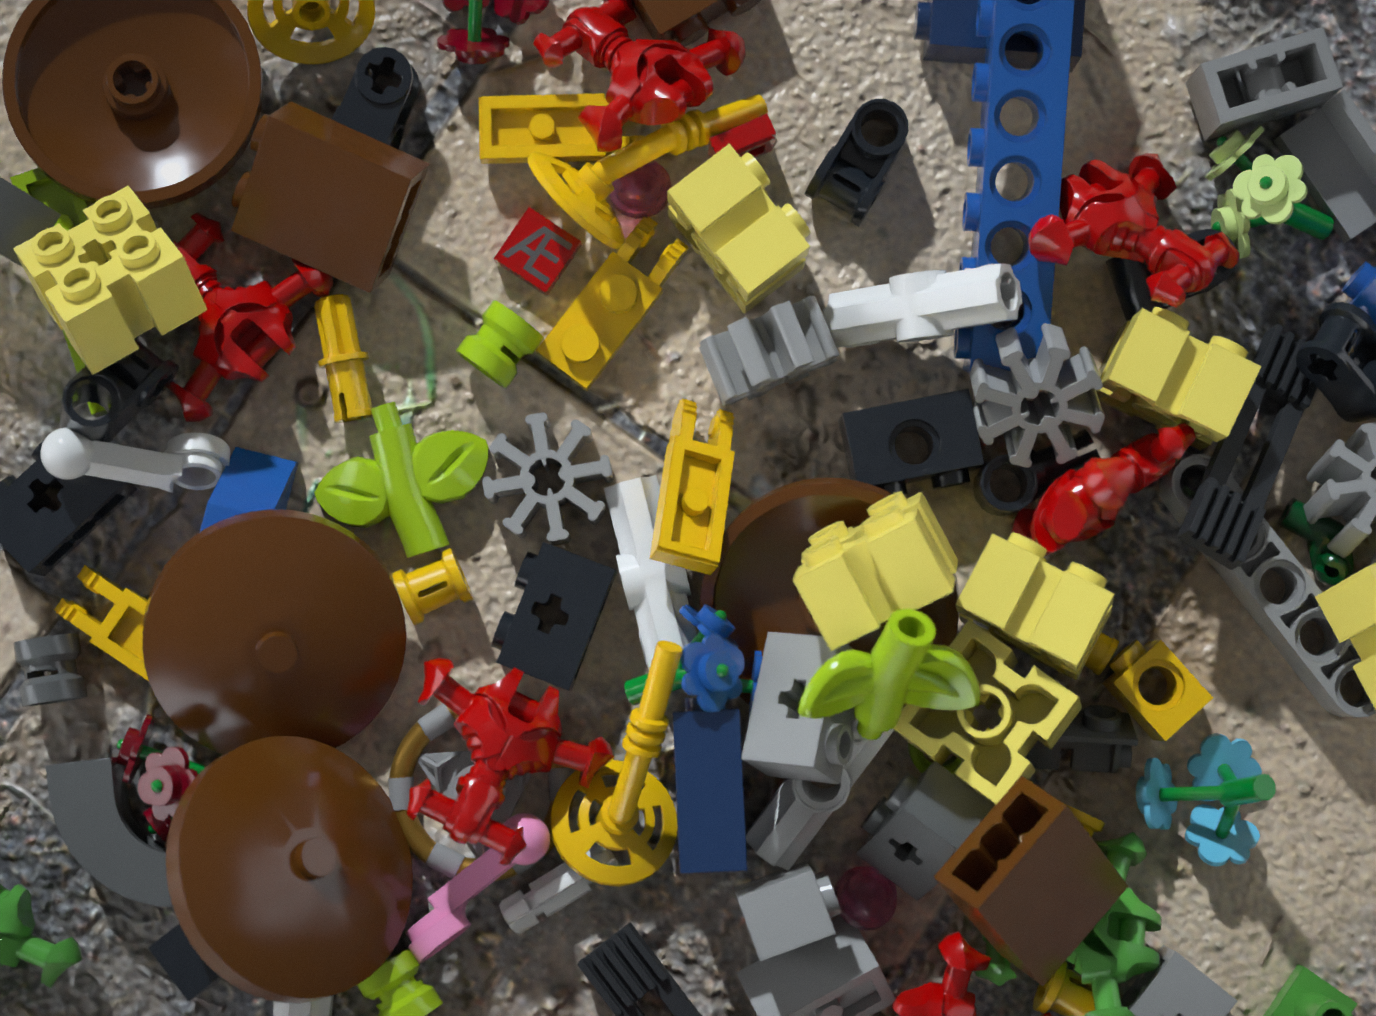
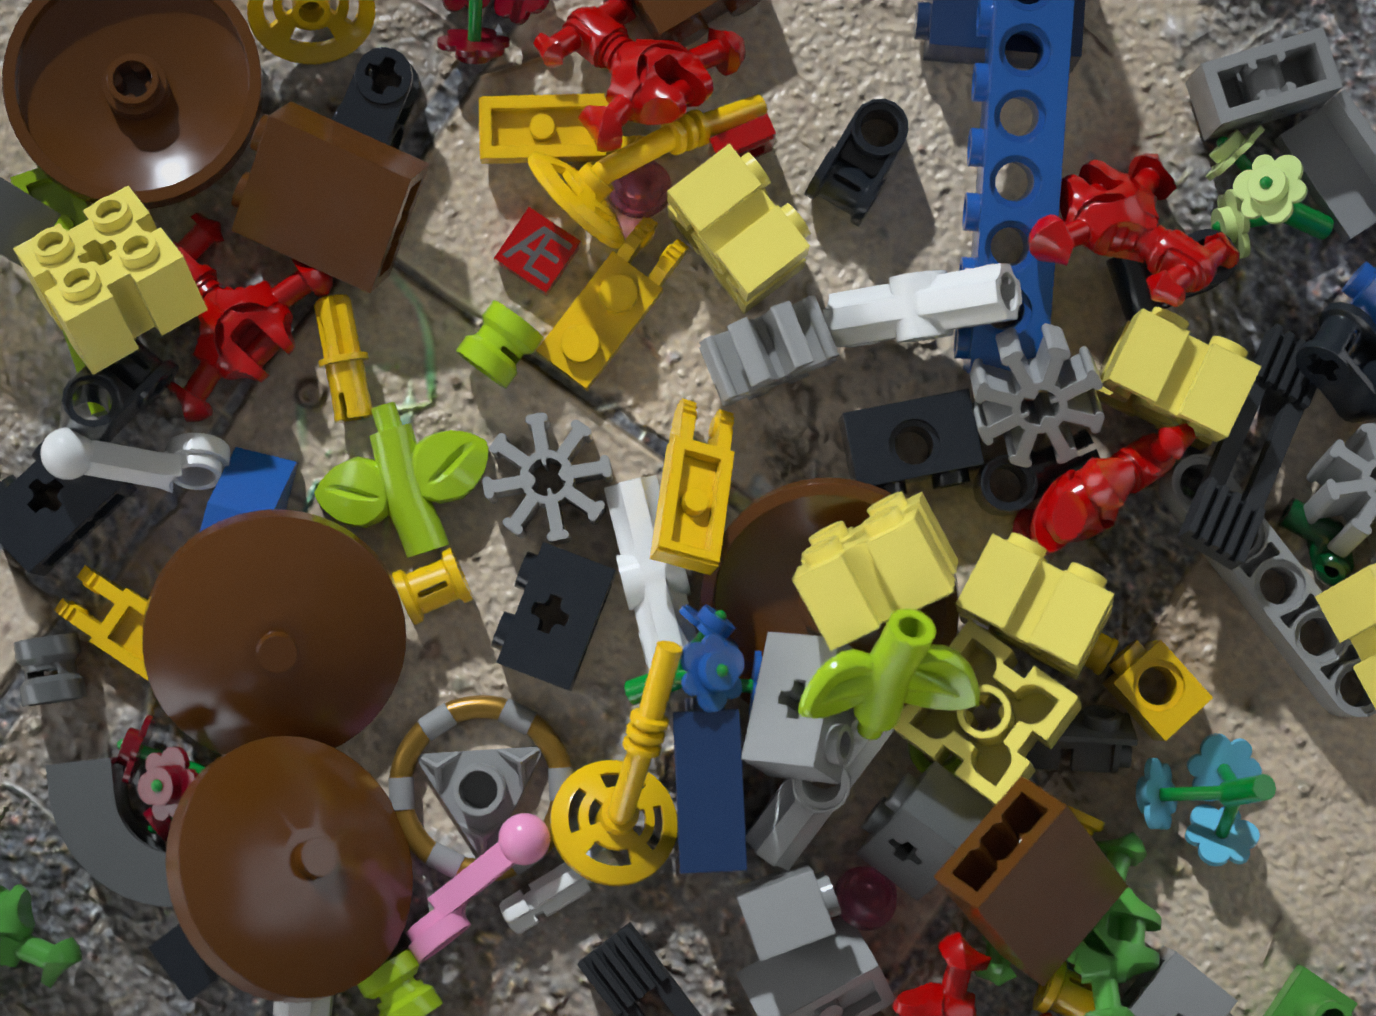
(506, 739): red piece -> none

